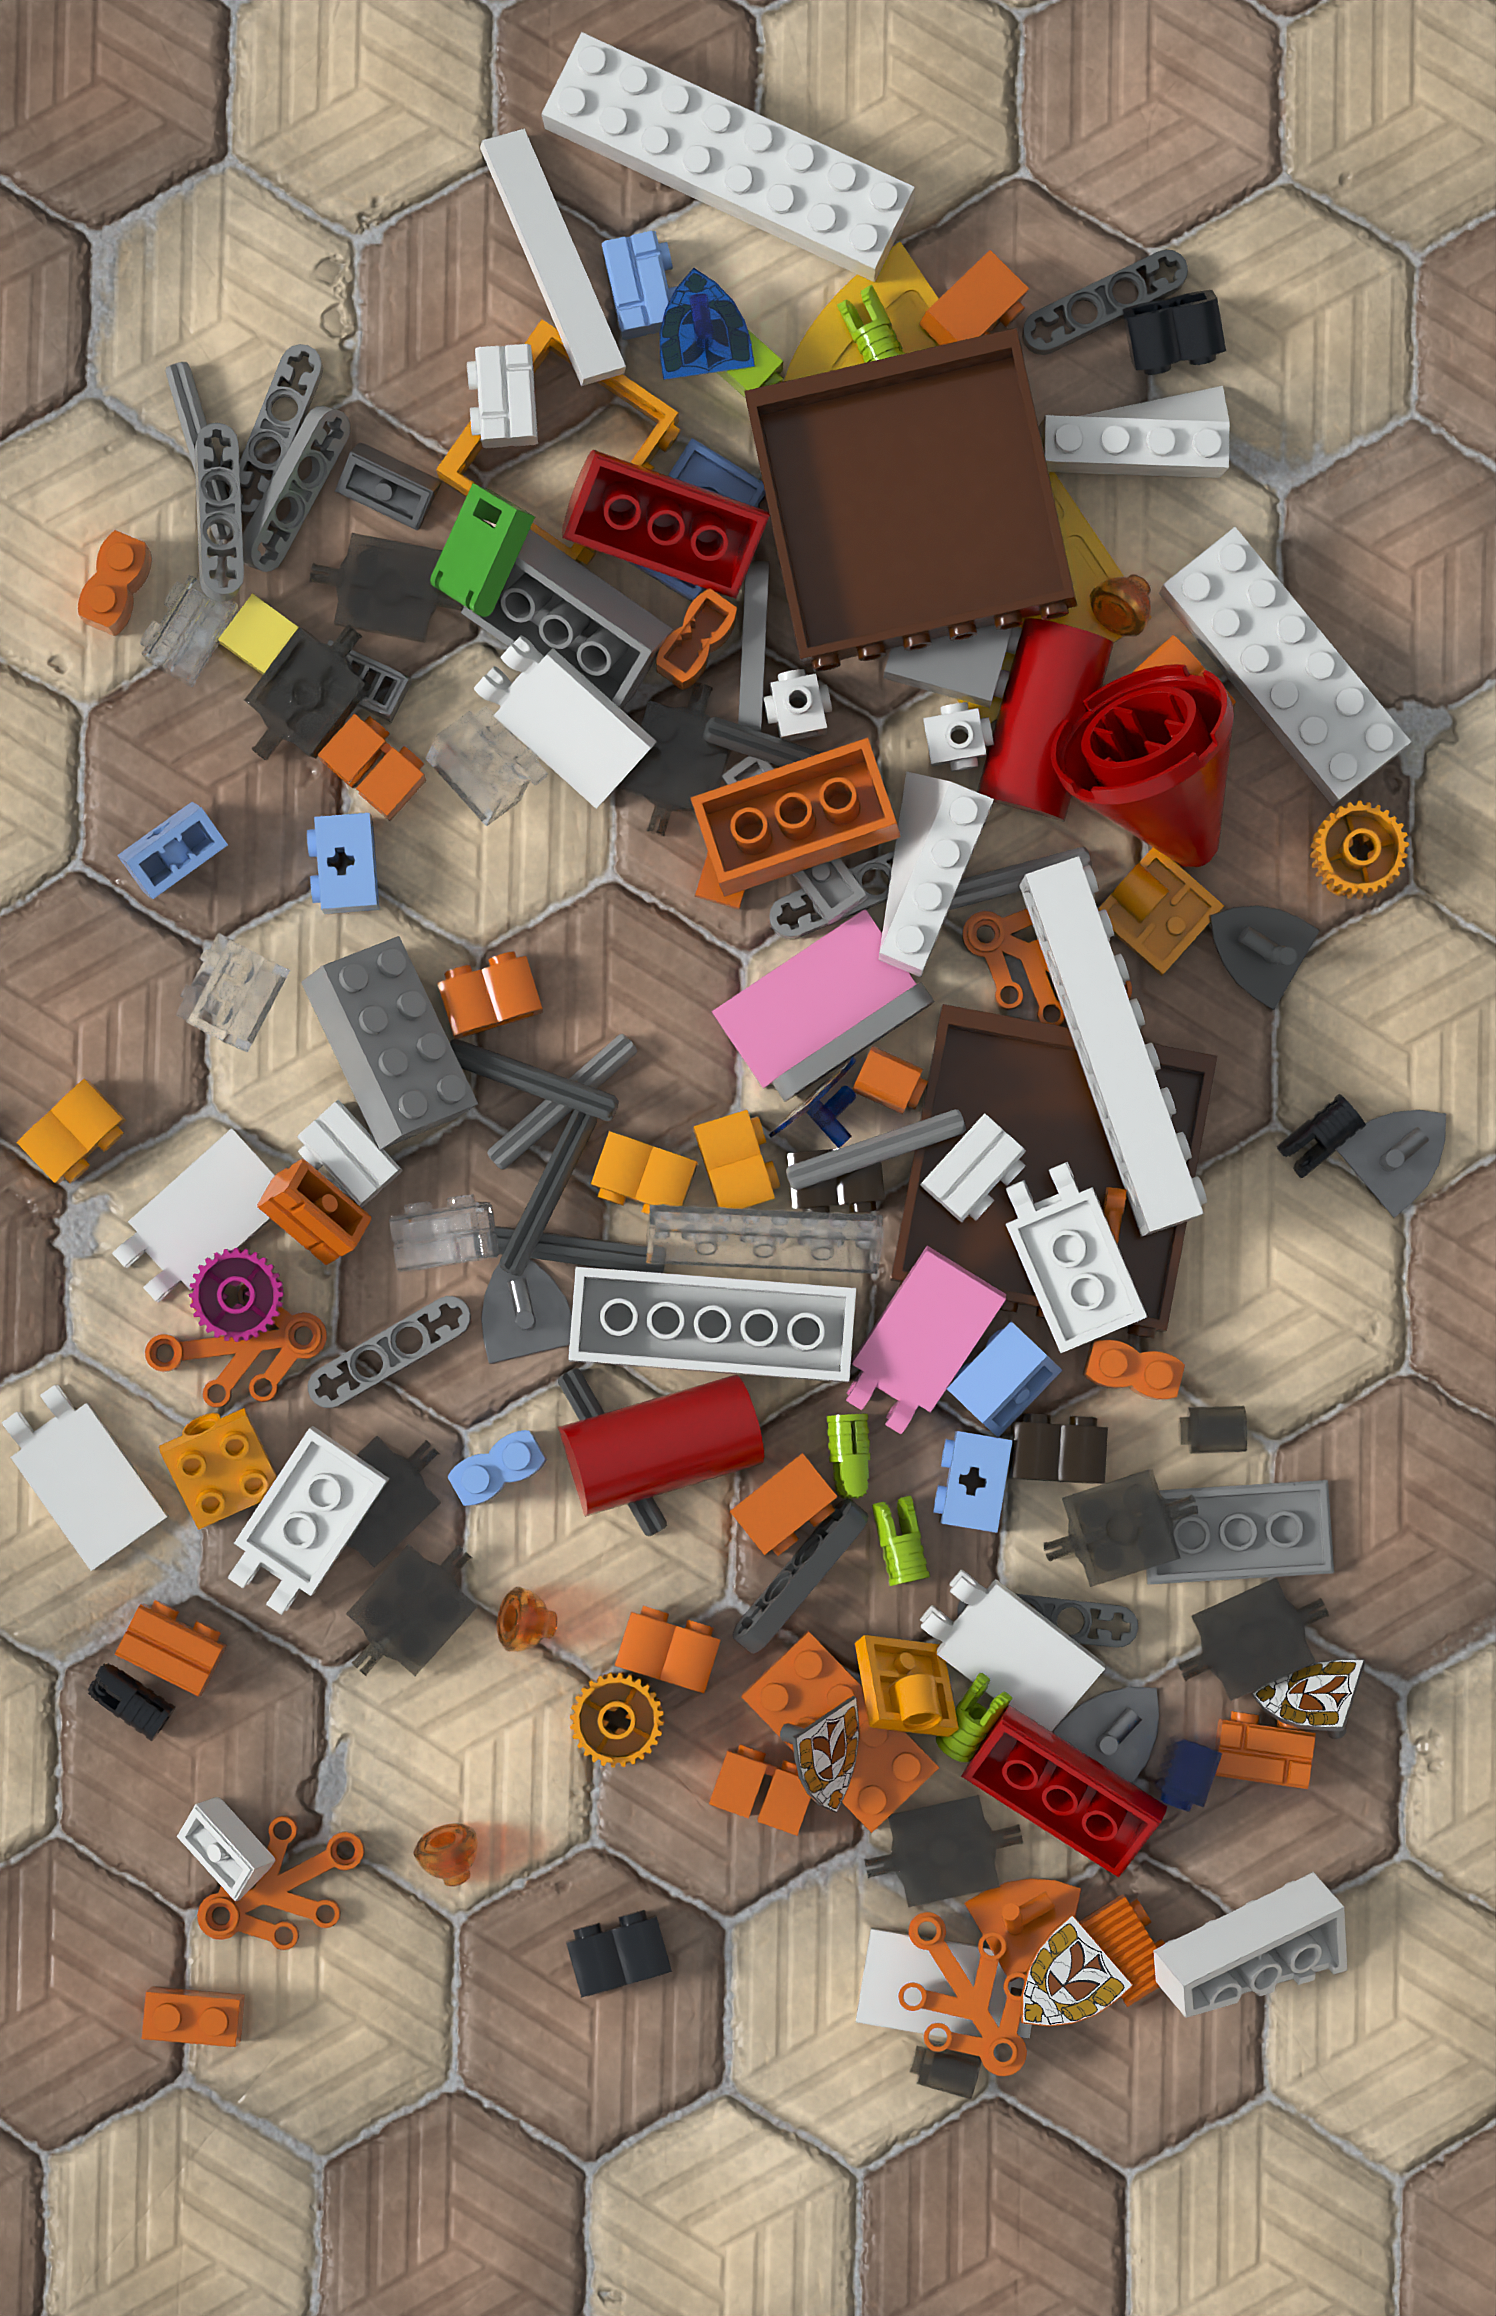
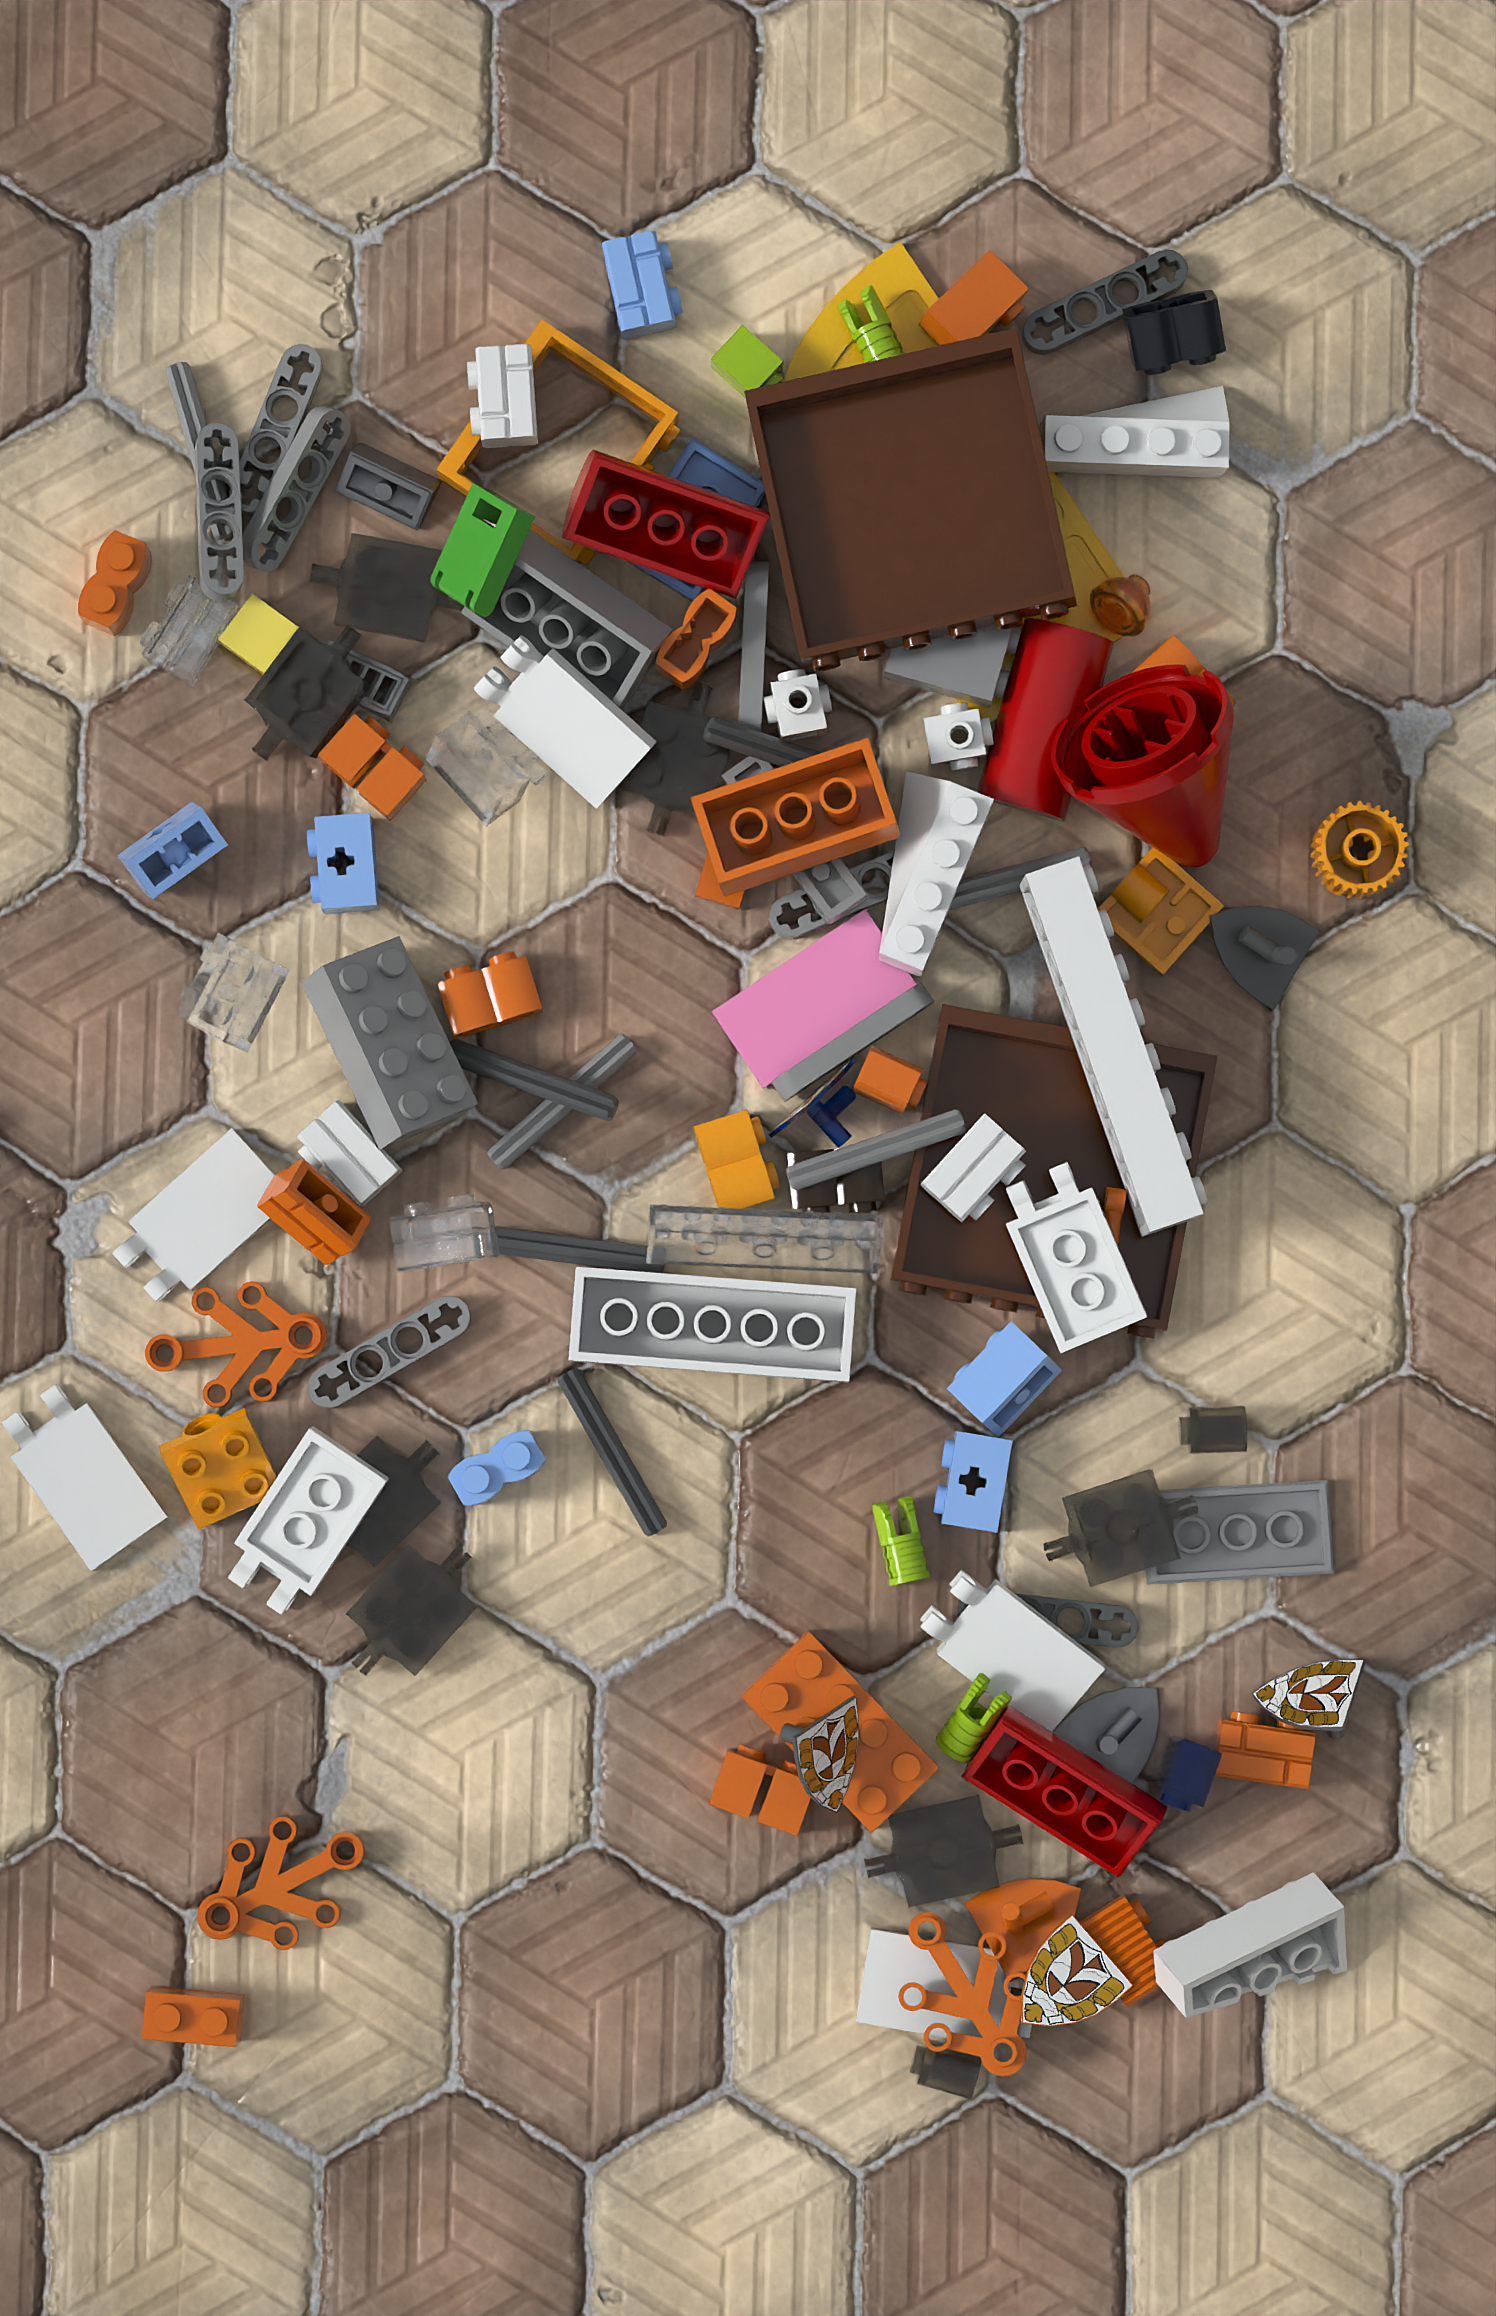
(72, 1132): light orange brick -> none
(130, 1700): black hinge -> none
(172, 1648): orange brick -> none
(225, 1847): white slope -> none
(236, 1268): dark pink brick -> none
(448, 1852): clear orange brick -> none
(524, 1314): flat silver shield -> none
(524, 1620): clear orange brick -> none
(547, 1193): dark grey axle -> none
(553, 257): white tile -> none
(618, 1954): black brick -> none
(624, 1744): light orange brick -> none
(642, 1173): light orange brick -> none
(663, 1444): red brick -> none
(668, 1651): orange brick -> none
(702, 331): clear blue shield -> none
(728, 157): white brick -> none
(784, 1505): orange brick -> none
(800, 1576): dark grey beam -> none
(849, 1453): lime hinge -> none
(906, 1686): light orange plate -> none
(923, 1337): bright pink tile -> none
(1029, 954): orange plant -> none
(1058, 1451): dark brown brick -> none
(1147, 1373): orange brick -> none
(1252, 1639): clear smoke plate -> none
(1284, 666): white brick -> none
(1329, 1129): black hinge -> none
(1397, 1155): flat silver shield -> none

